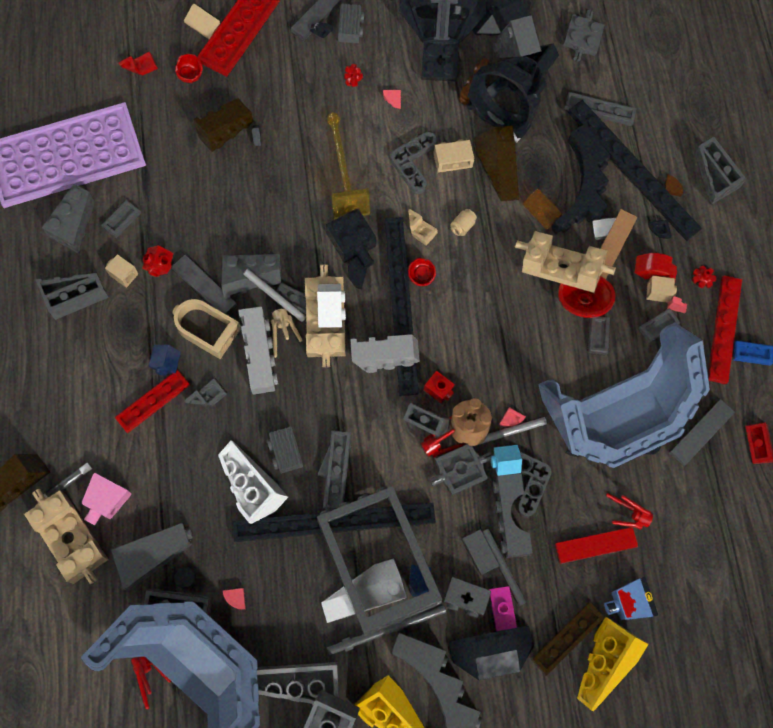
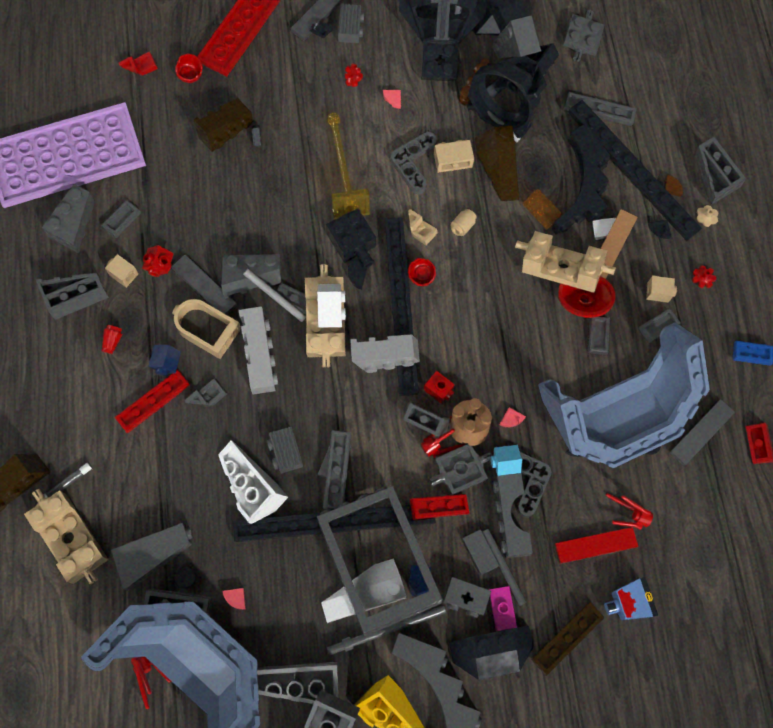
(103, 498): bright pink torso -> none
(111, 337): none -> red cone
(201, 21): tan slope -> none
(282, 320): tan plant -> none
(439, 506): none -> red tile
(515, 429): light grey bar -> none
(612, 658): yellow wedge -> none
(655, 265): red brick -> none
(676, 305): coral tile -> none
(707, 215): none -> tan plant
(724, 330): red plate -> none

